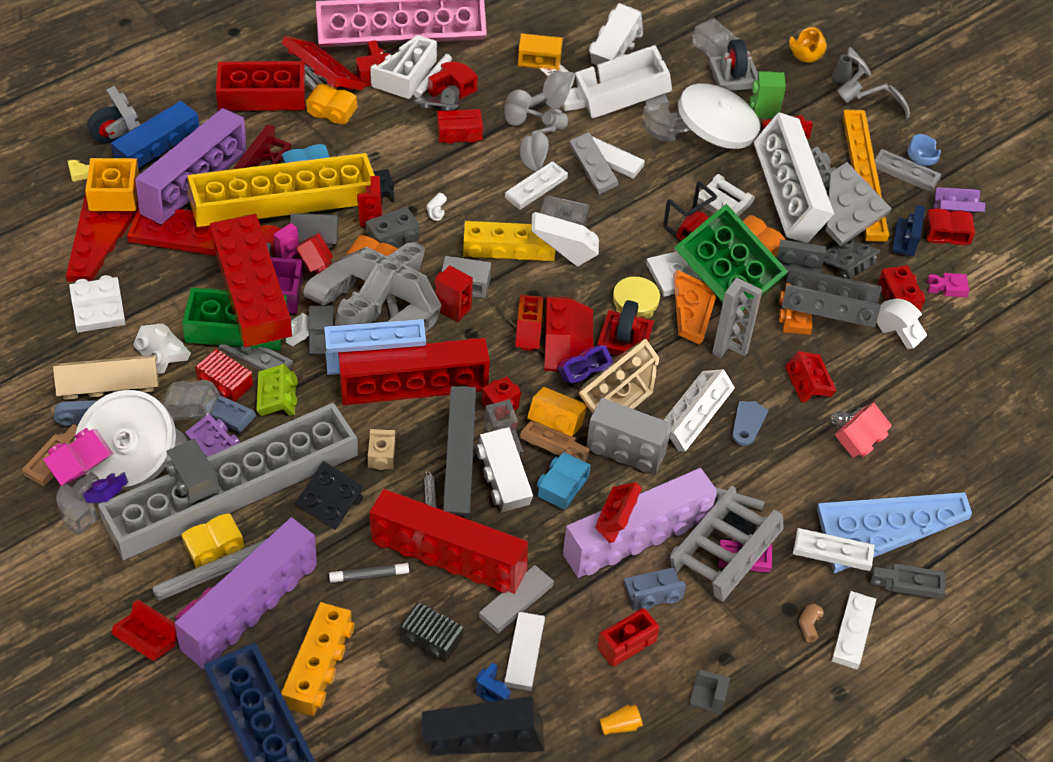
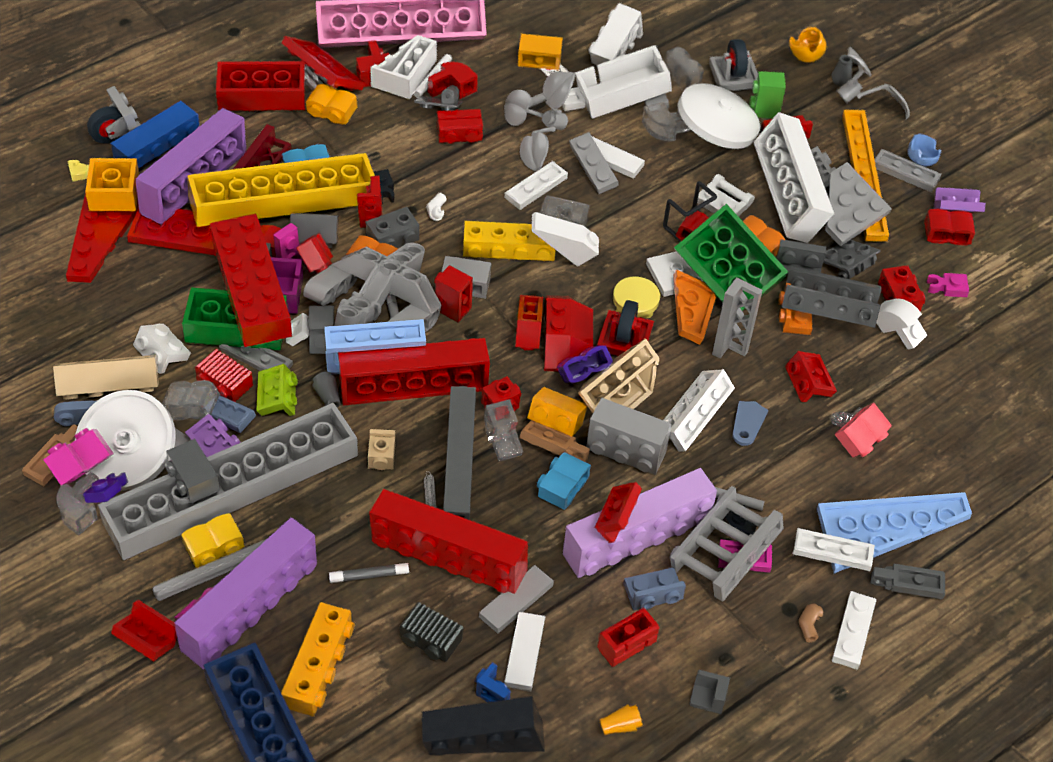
(97, 304): white plate -> none
(326, 388): none -> dark grey cone
(330, 495): black hinge -> none
(504, 470): white brick -> none
(682, 68): none -> clear brick
(712, 38): clear brick -> none
(908, 232): dark blue bracket -> none

